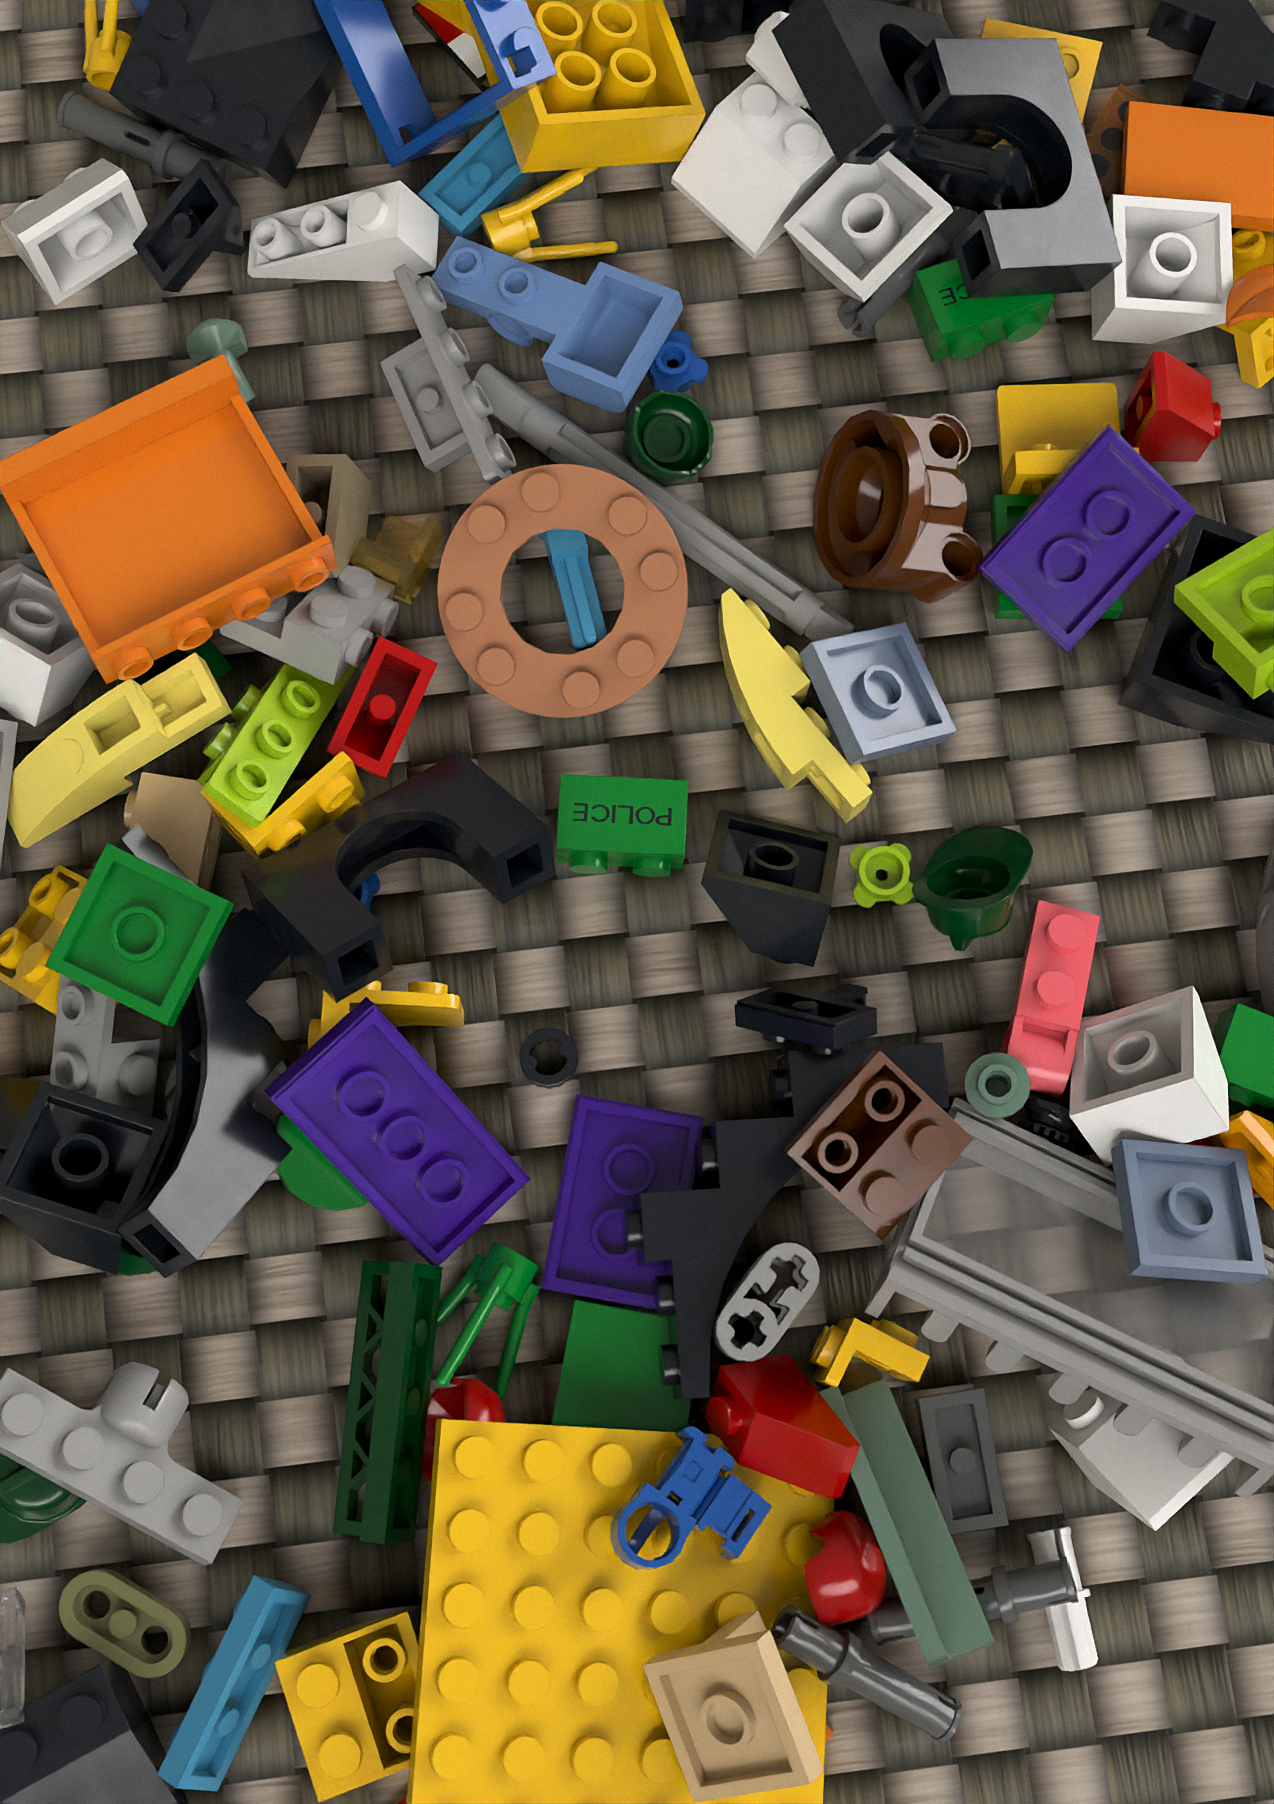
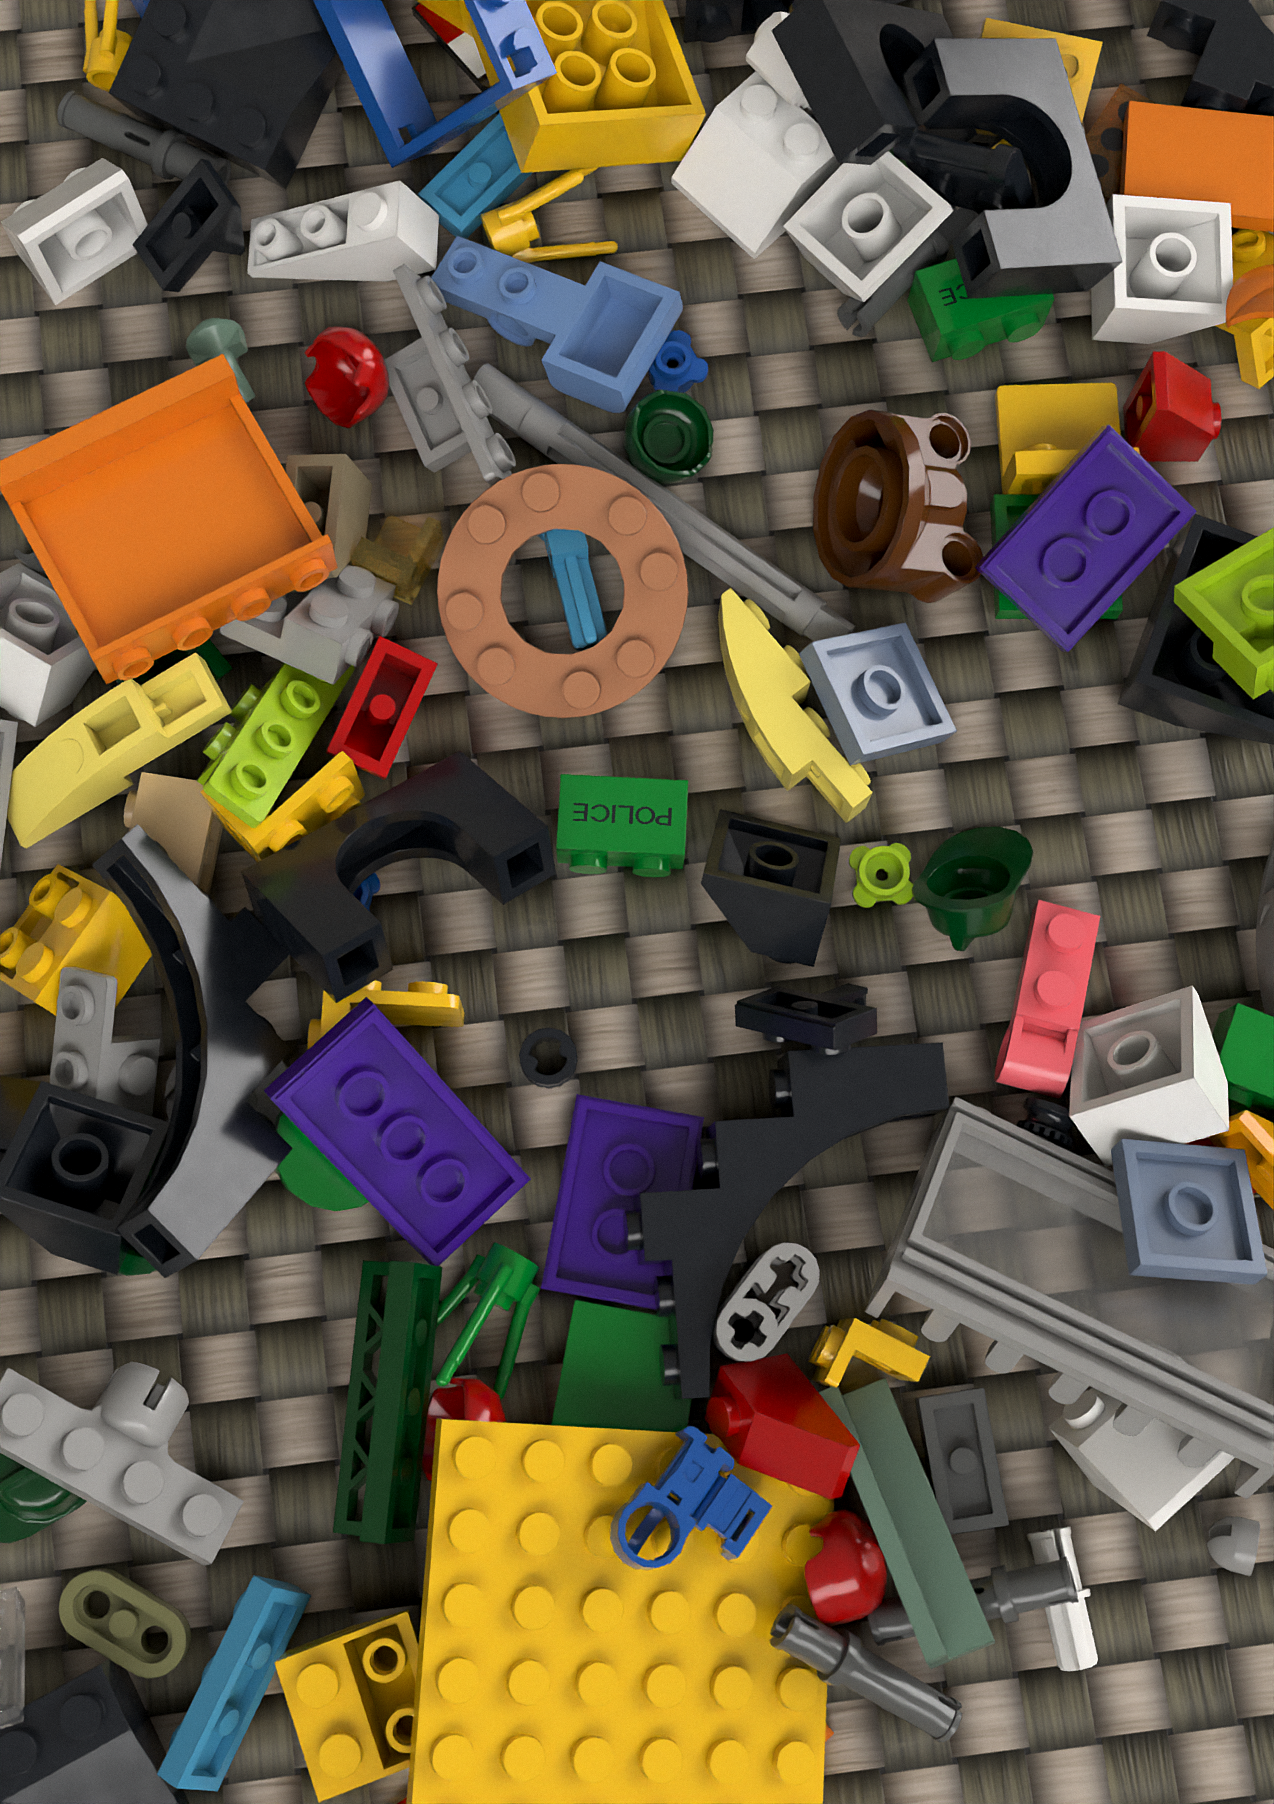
(139, 935): green plate -> none
(347, 377): none -> red hair
(733, 1713): tan bracket -> none
(878, 1143): reddish brown slope -> none
(997, 1085): sand green plate -> none
(1234, 1543): none -> light grey hinge

